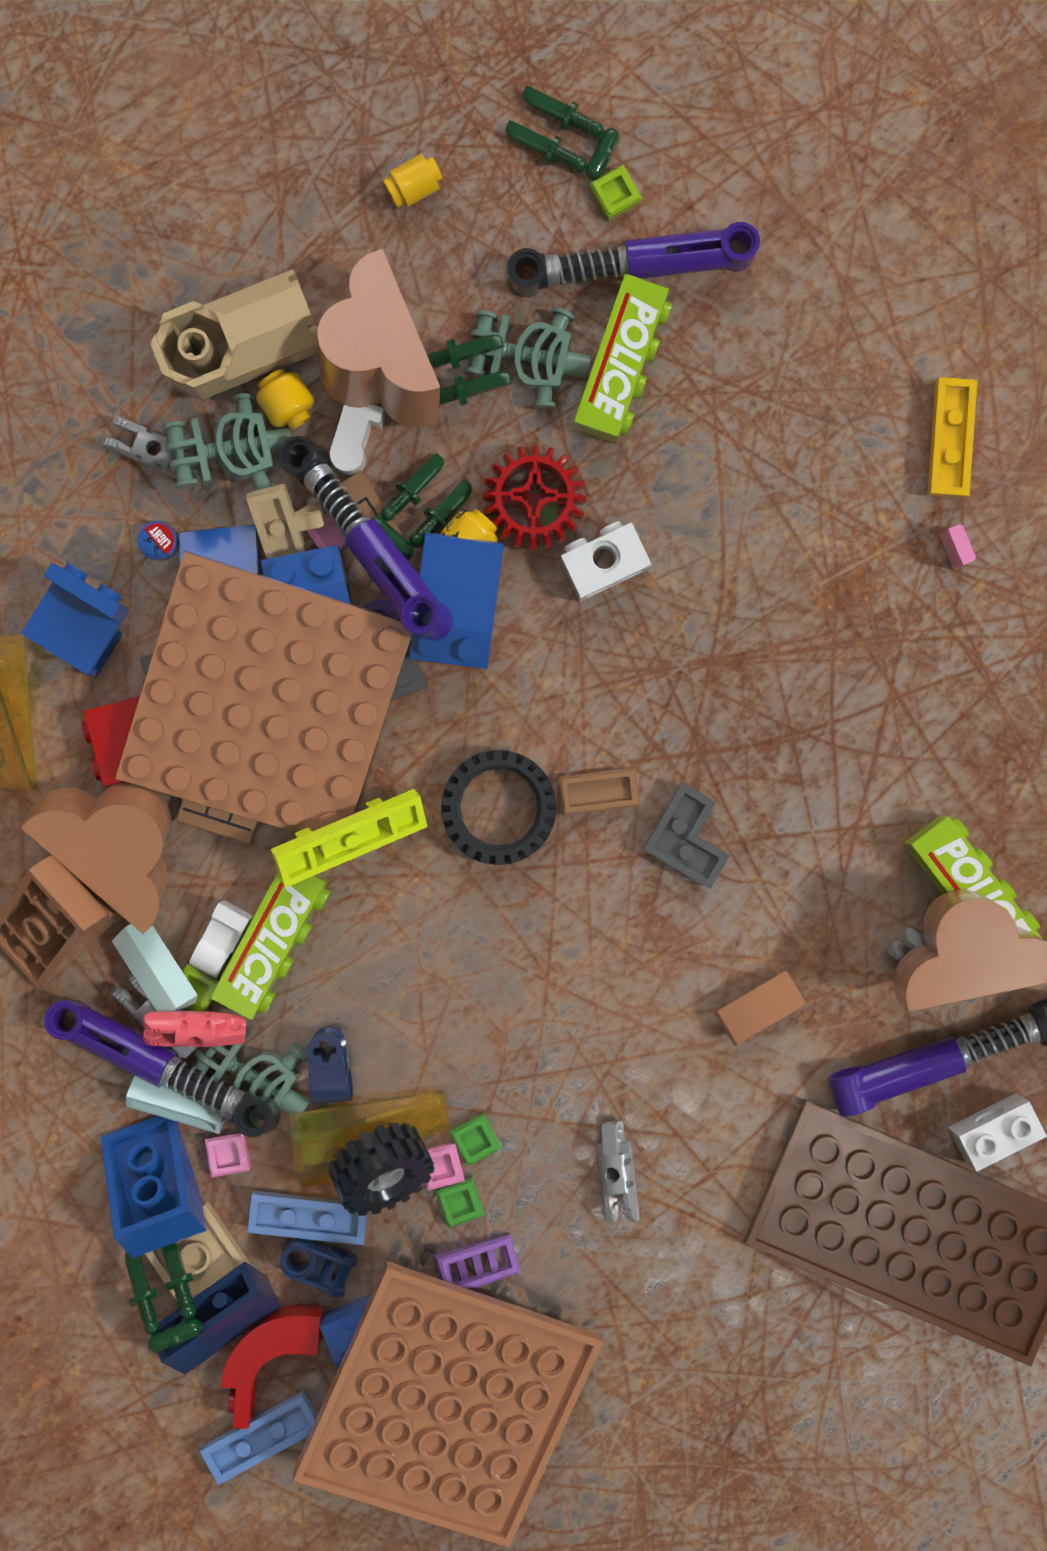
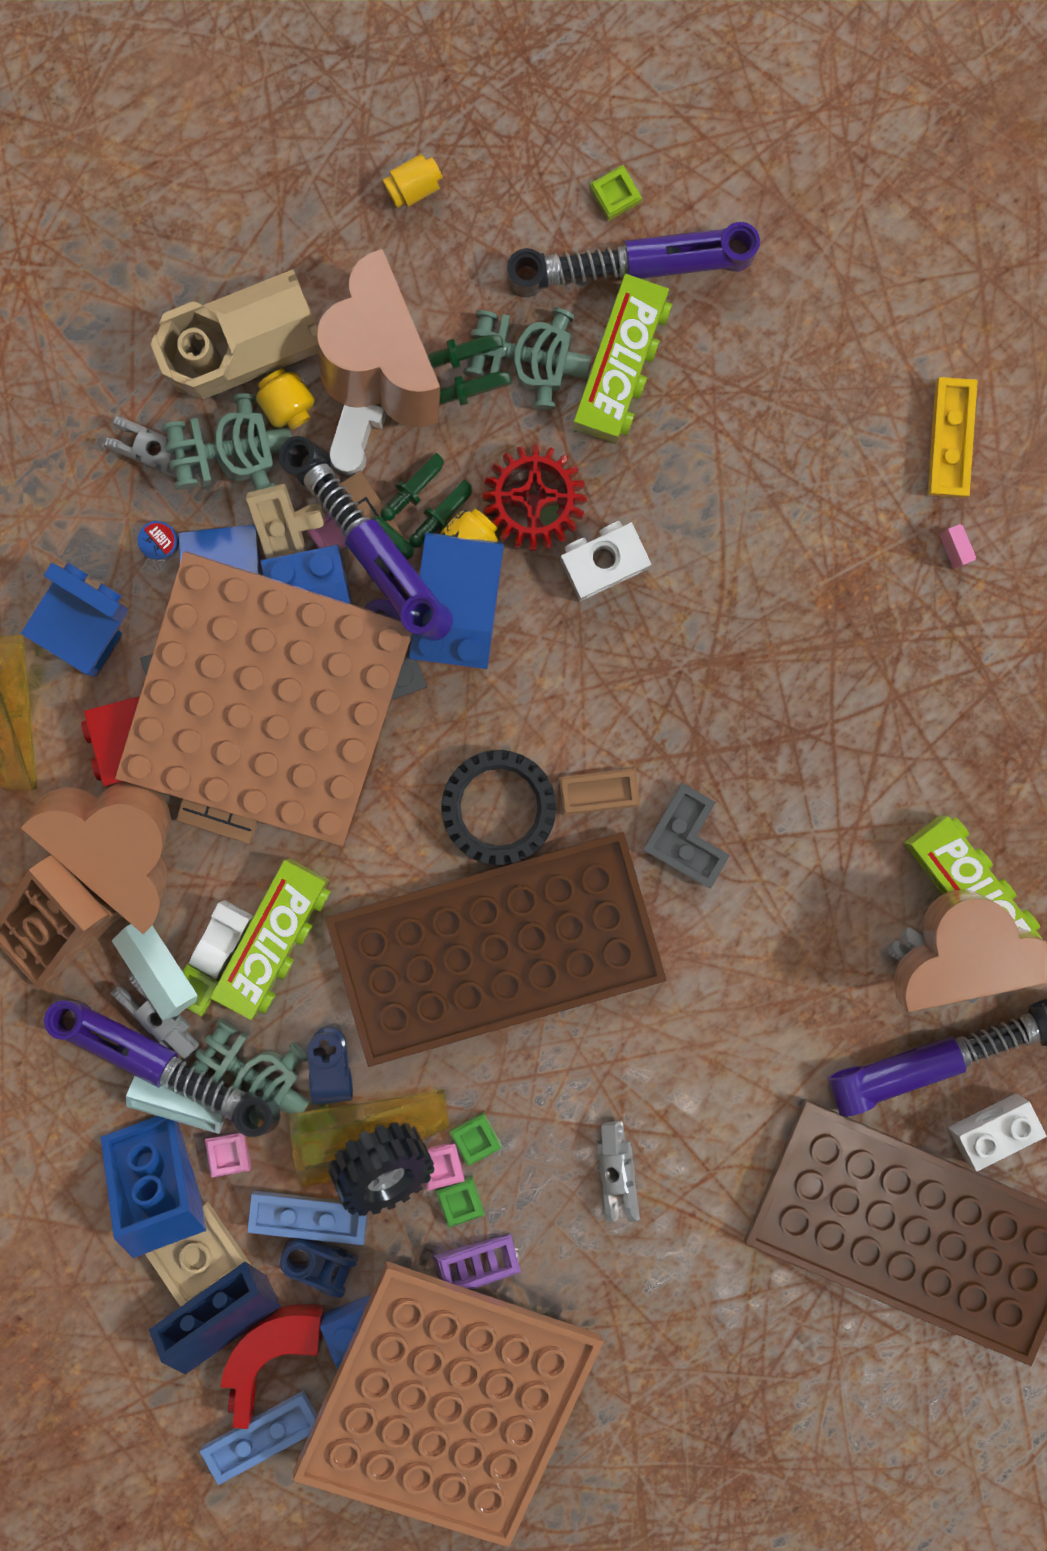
(143, 1299): dark green piece -> none
(193, 1029): coral hinge -> none
(349, 837): neon yellow hinge -> none
(495, 949): none -> reddish brown plate
(568, 115): dark green piece -> none
(760, 1008): nougat slope -> none

